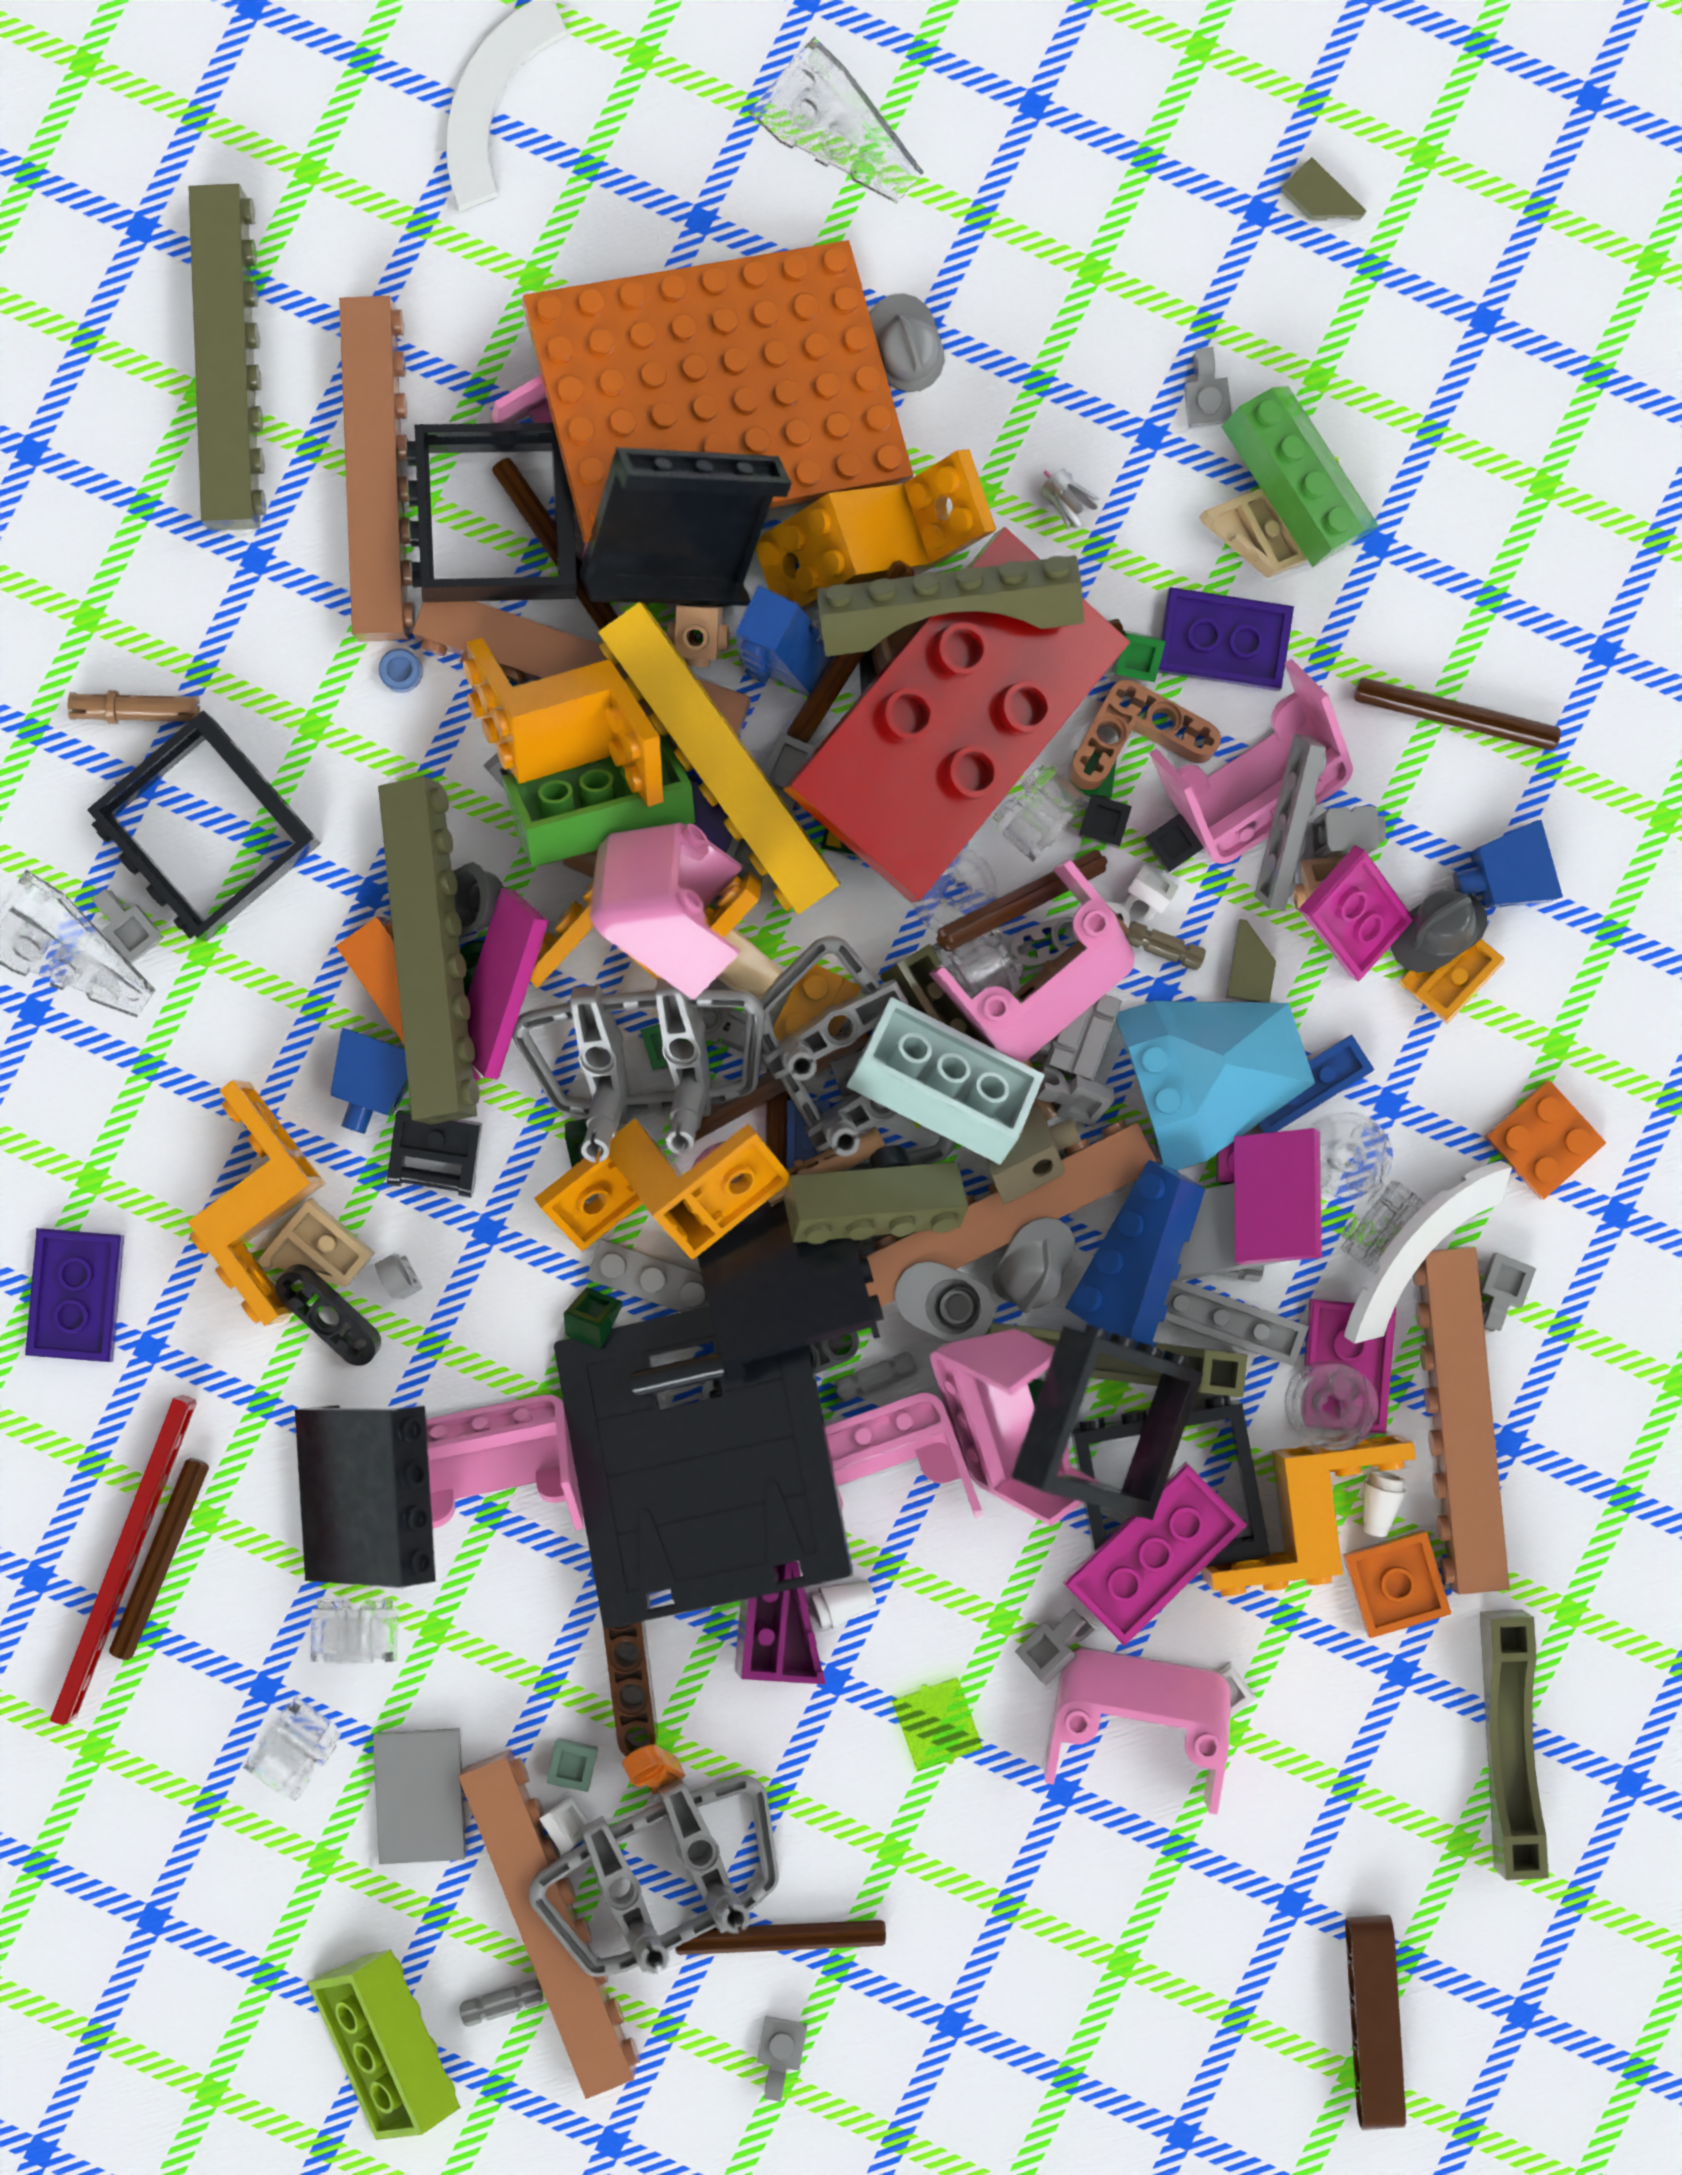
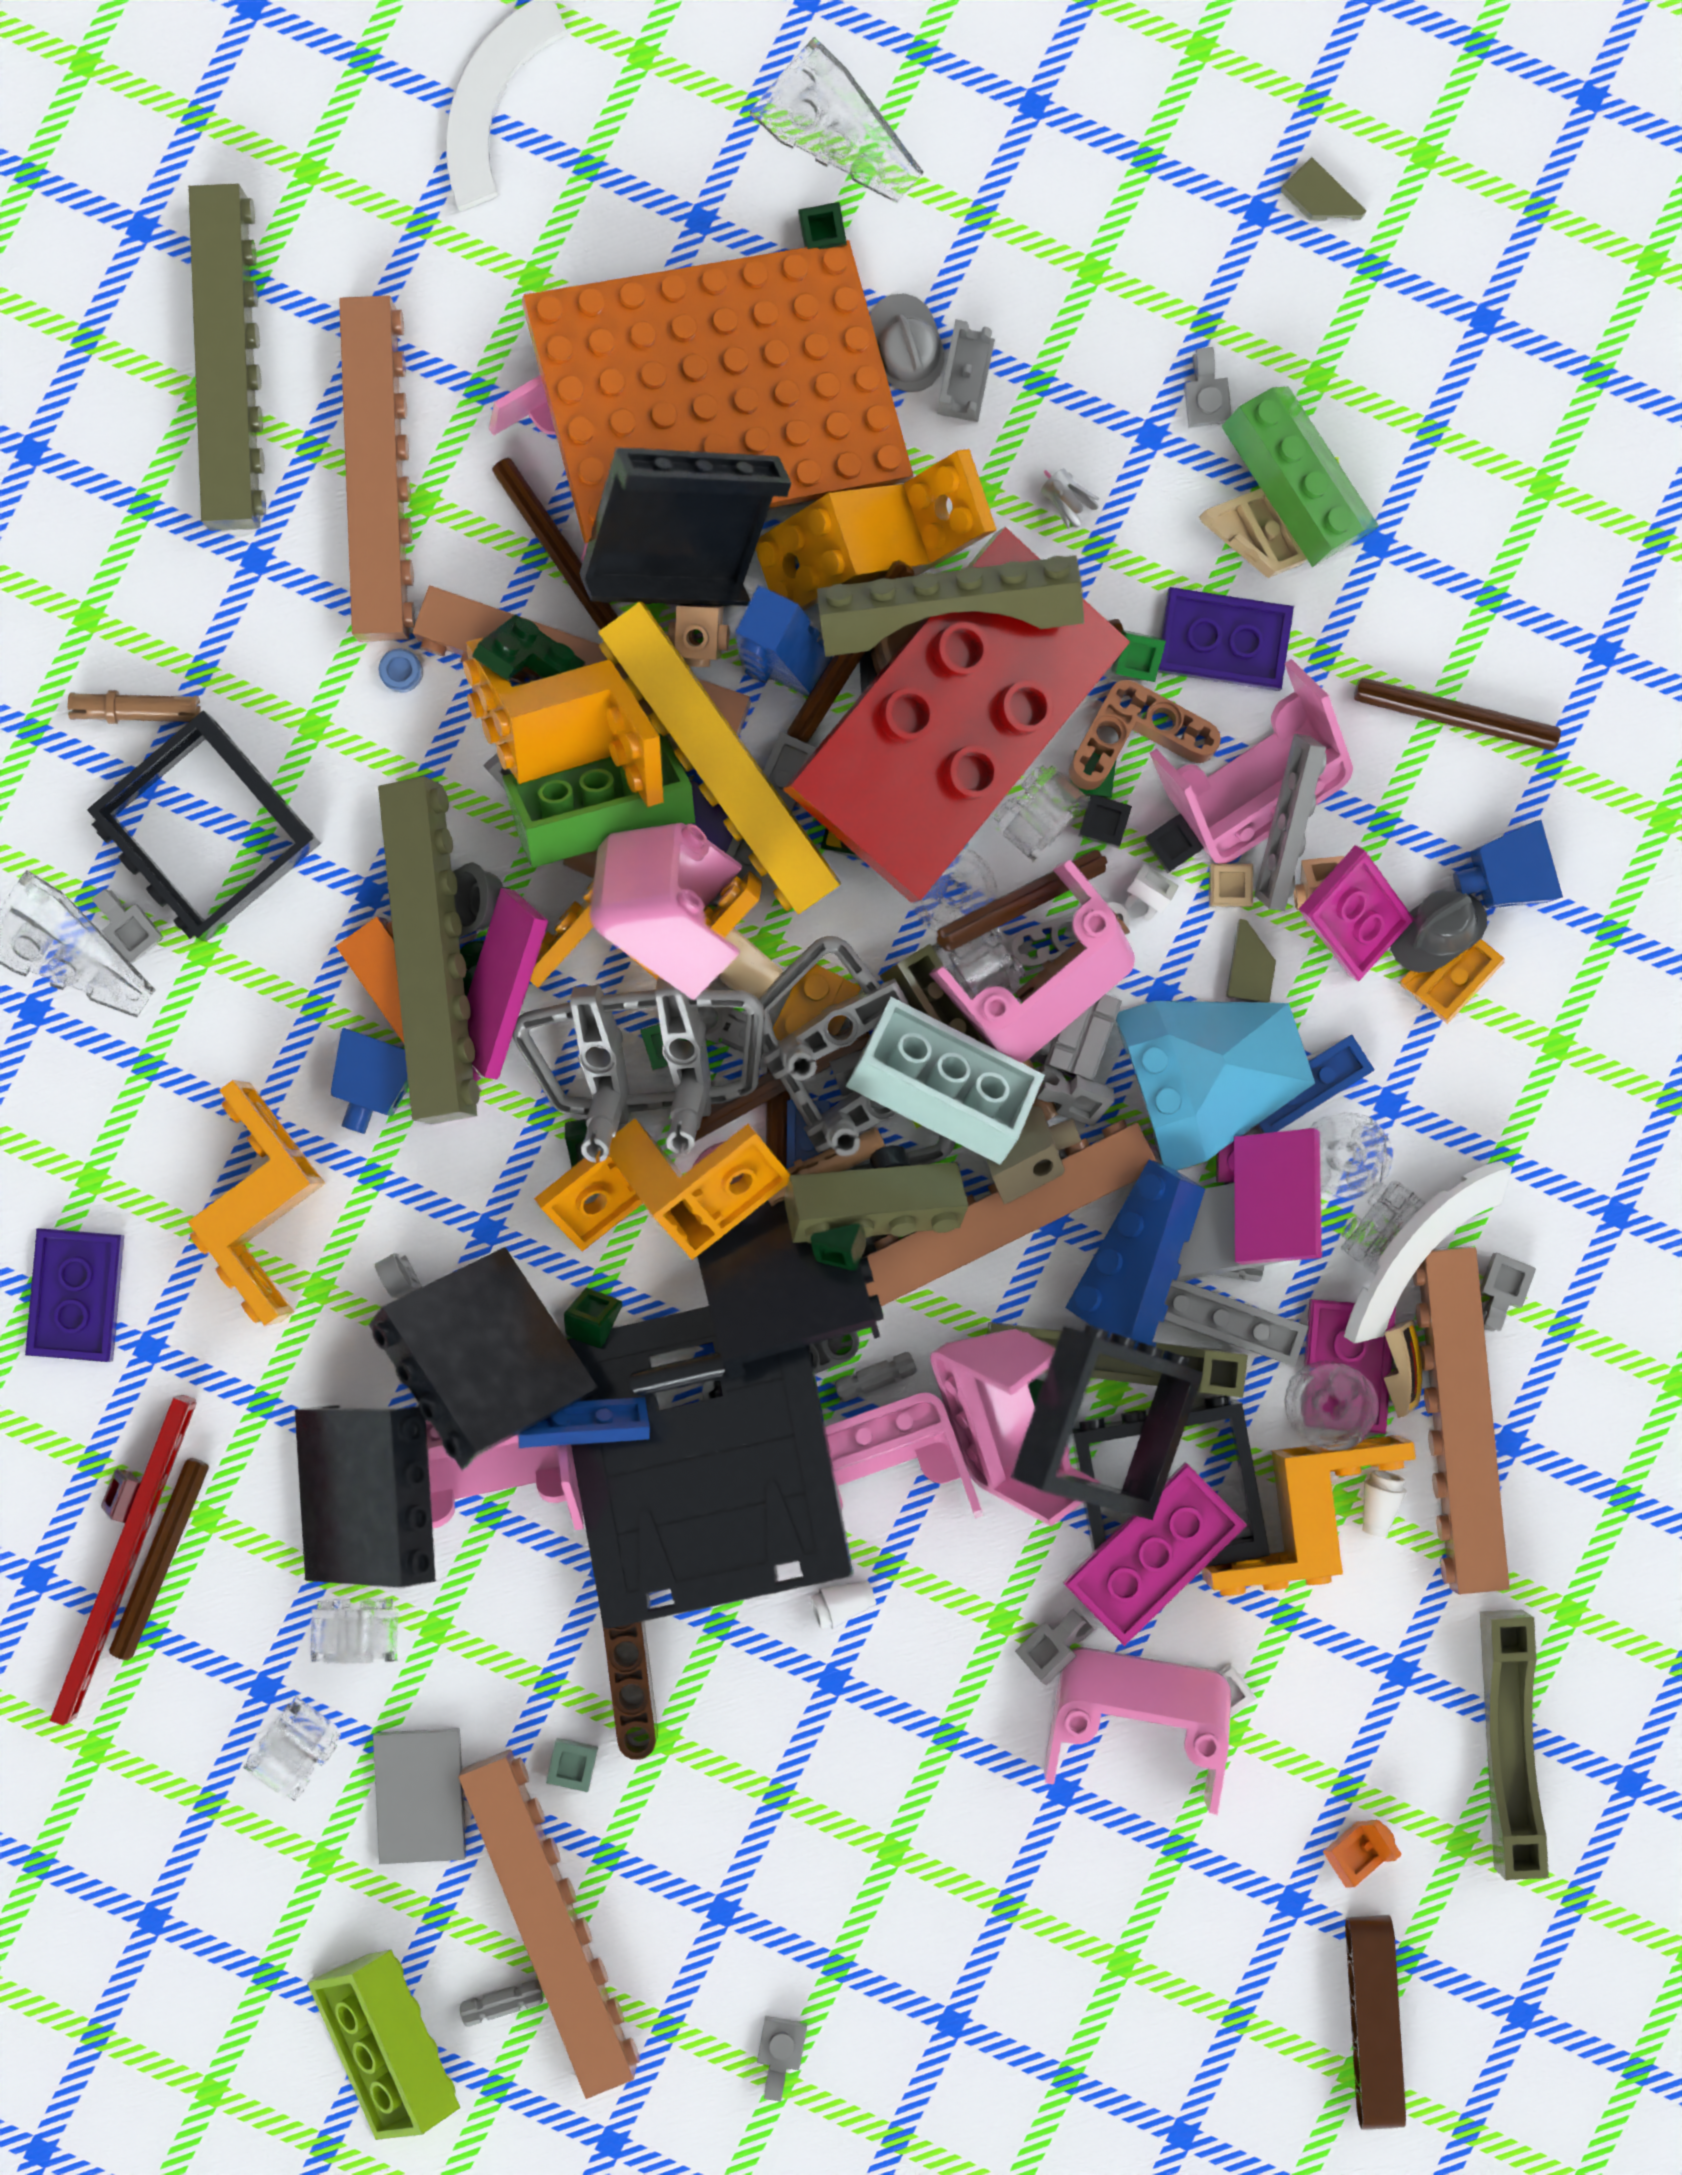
(120, 1495): none -> tile
(321, 1244): tan wing -> none
(328, 1297): black beam -> none
(443, 1142): black plate -> none
(481, 1355): none -> black panel
(489, 438): black window -> none
(522, 644): none -> dark green plate
(563, 1824): white tile -> none
(591, 1423): none -> blue plate
(647, 1277): light grey plate -> none
(652, 1767): orange piece -> none
(708, 1873): light grey piece -> none
(778, 1636): magenta wedge -> none
(788, 1938): reddish brown axle -> none
(822, 226): none -> dark green slope
(840, 1246): none -> dark green slope
(937, 1724): clear neon green piece -> none
(944, 1302): light grey piece -> none
(966, 372): none -> light grey hinge
(1034, 1264): light grey piece -> none
(1165, 946): dark tan axle -> none
(1230, 885): none -> tan tile
(1341, 829): light grey brick -> none
(1361, 1851): none -> orange bracket
(1397, 1584): orange plate -> none
(1406, 1380): none -> tan slope
(1545, 1139): orange plate -> none

